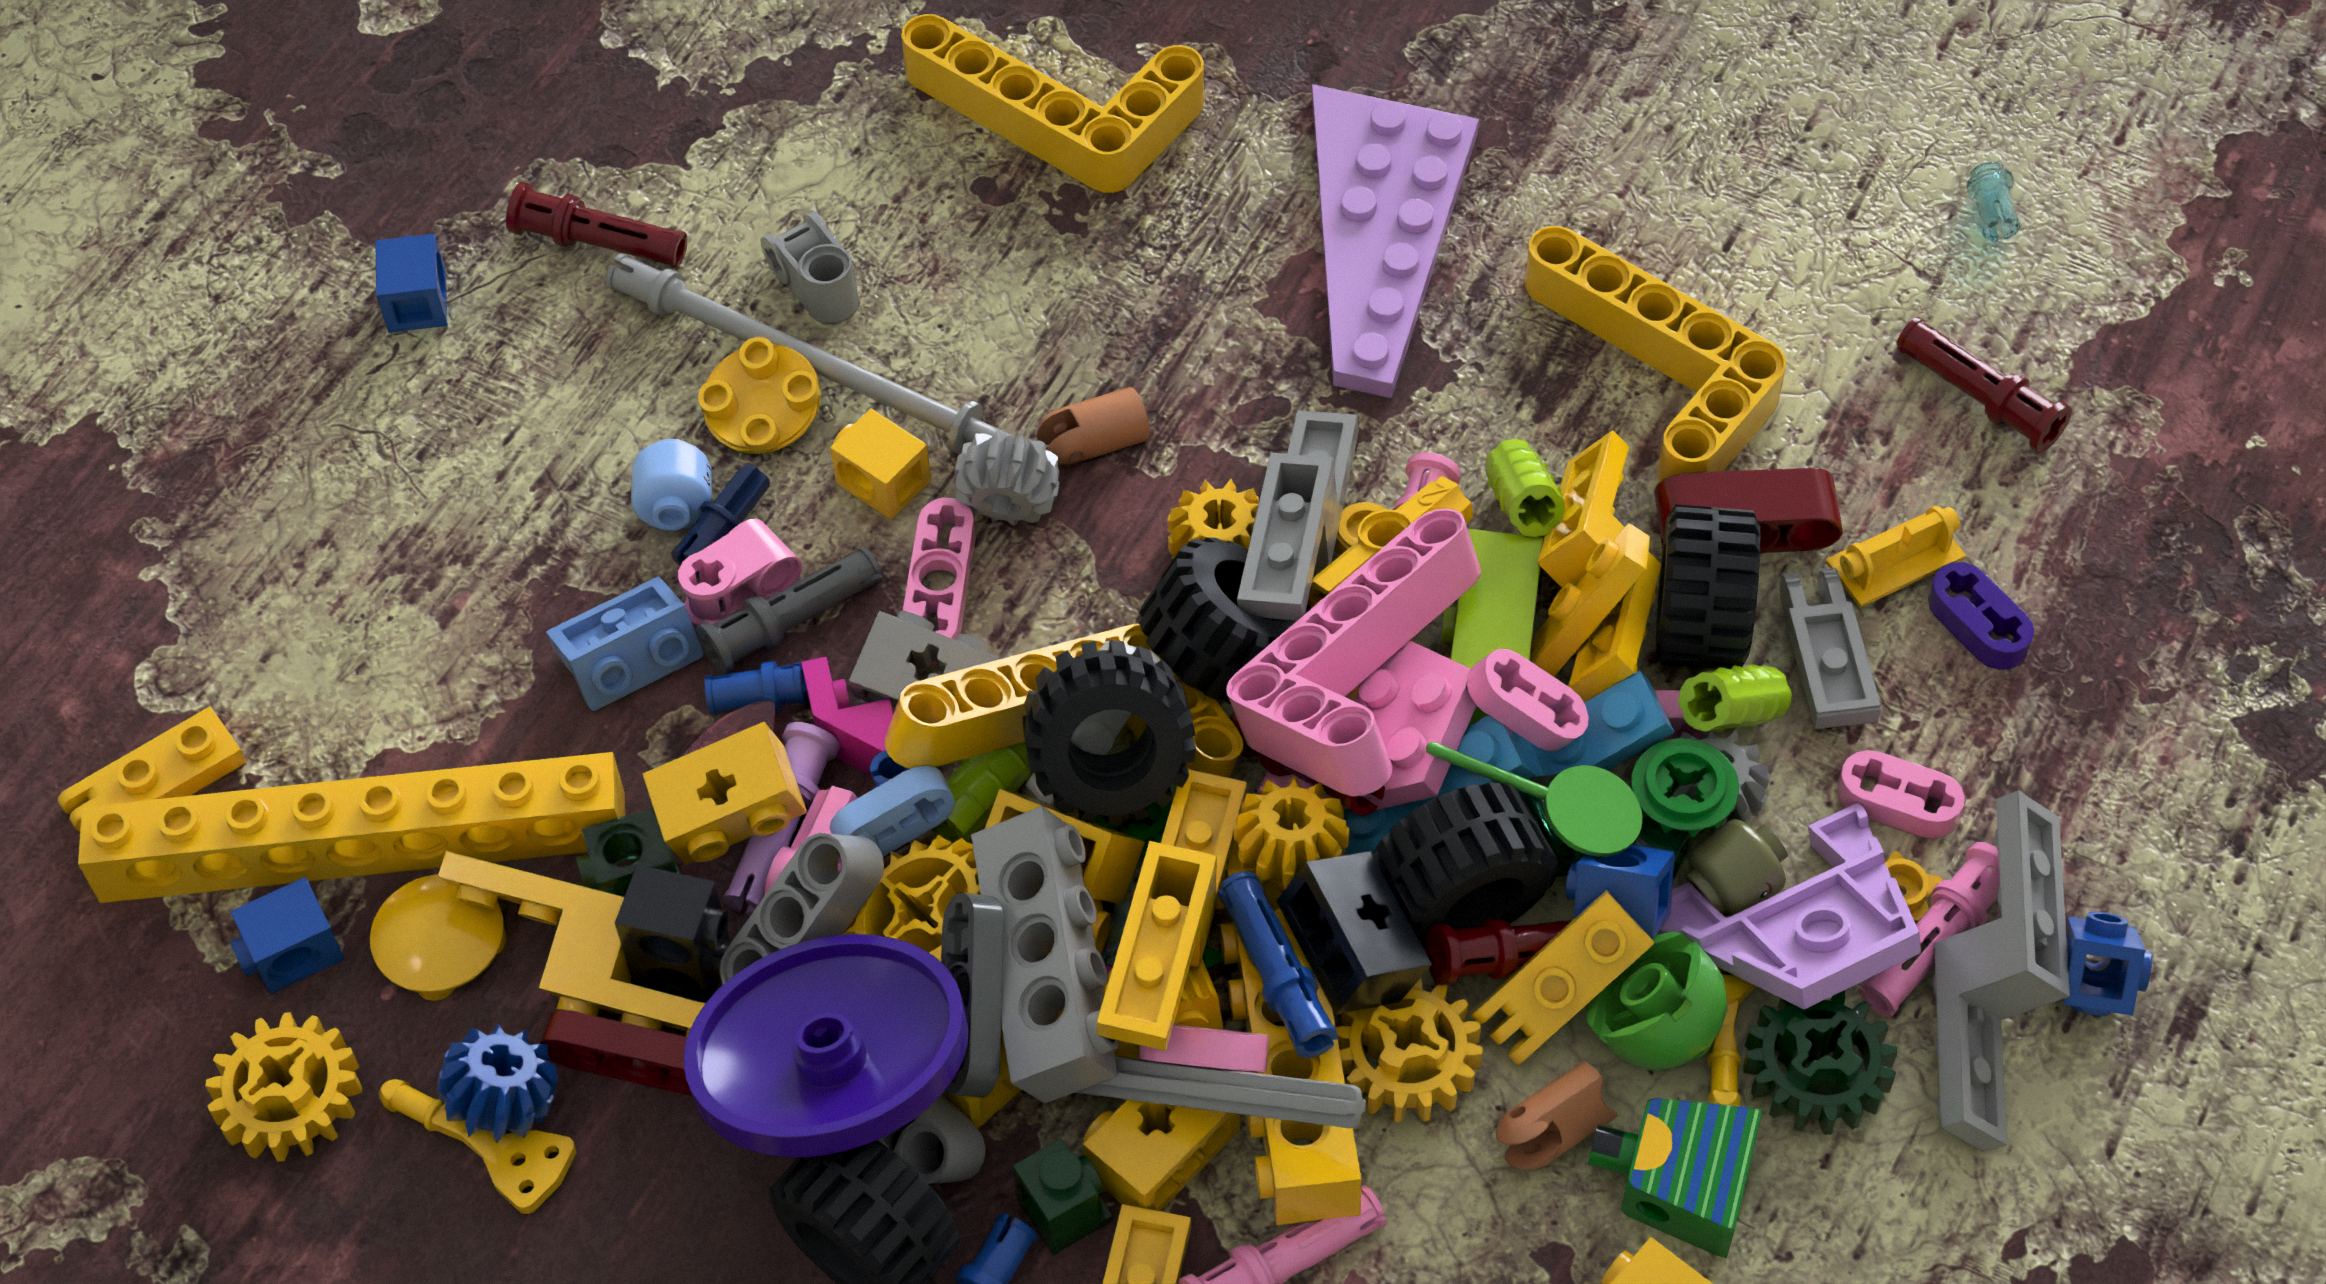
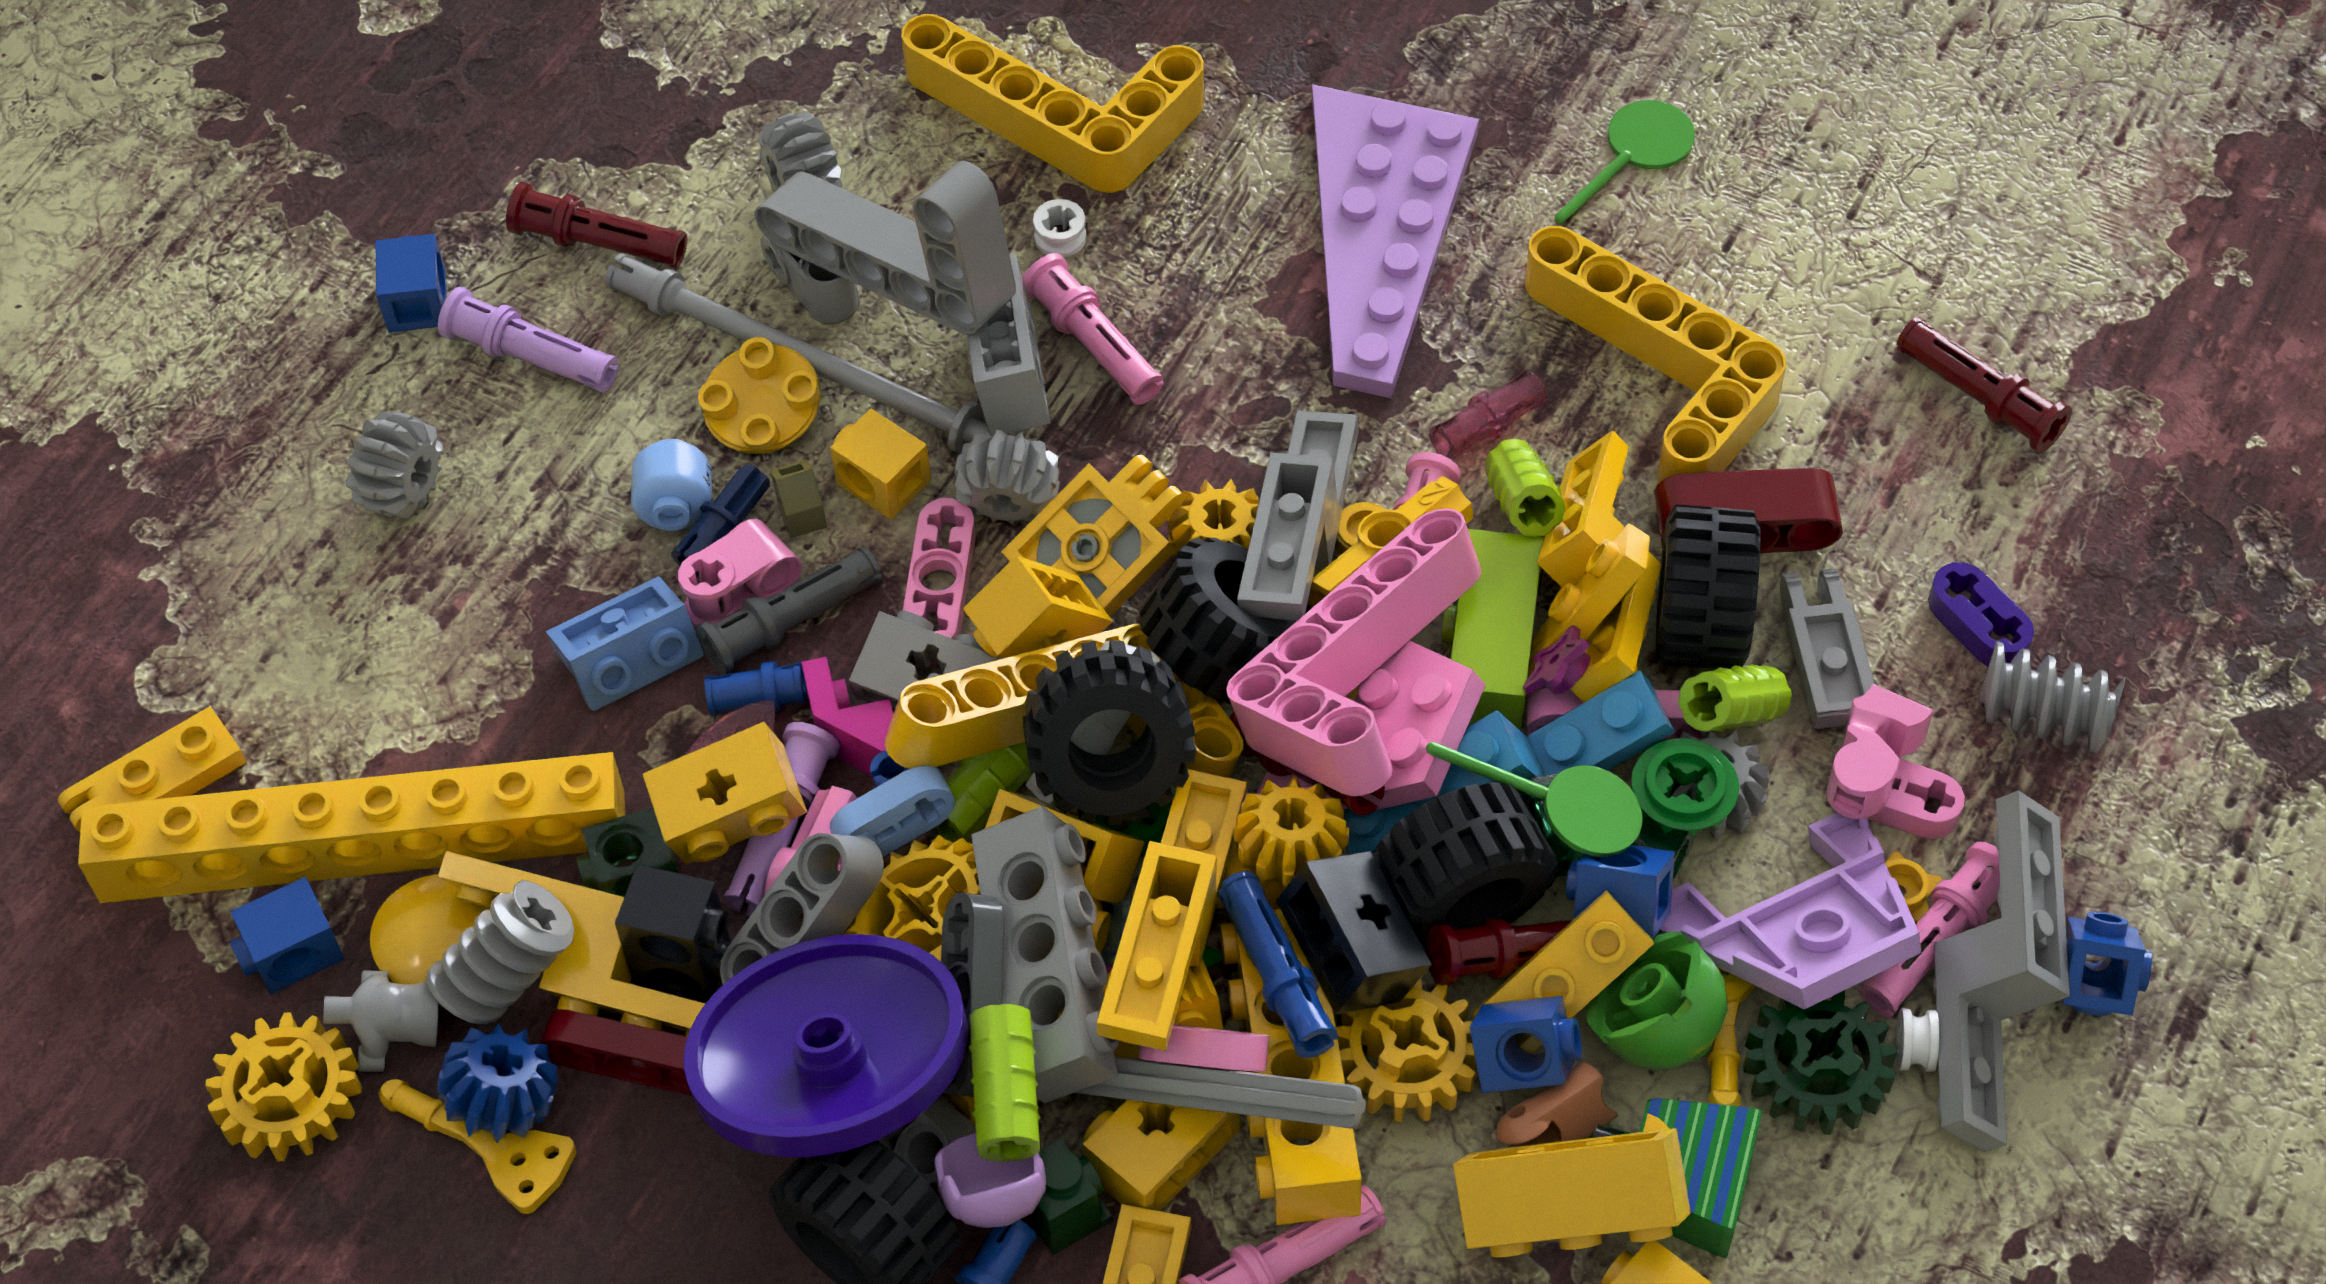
(385, 1014): none -> light grey piece
(394, 464): none -> light grey gear
(501, 954): none -> light grey piece
(504, 333): none -> lavender pin
(798, 145): none -> light grey gear
(798, 498): none -> olive piece
(941, 266): none -> light grey beam
(984, 1190): none -> lavender hair
(1004, 1083): none -> lime axle
(1009, 365): none -> light grey brick
(1033, 609): none -> yellow brick
(1062, 213): none -> white bush
(1077, 312): none -> bright pink pin
(1095, 426): nougat piece -> none
(1104, 530): none -> yellow piece
(1488, 415): none -> clear pink pin
(1507, 1066): none -> blue brick
(1528, 700): bright pink beam -> none
(1560, 664): none -> magenta plate
(1572, 1192): none -> yellow brick
(1644, 135): none -> bright green piece
(1737, 866): olive head -> none
(1876, 734): none -> bright pink leg
(1899, 556): yellow hinge -> none
(1917, 1040): none -> white bush
(1991, 189): clear light blue pin -> none
(2049, 697): none -> light grey piece

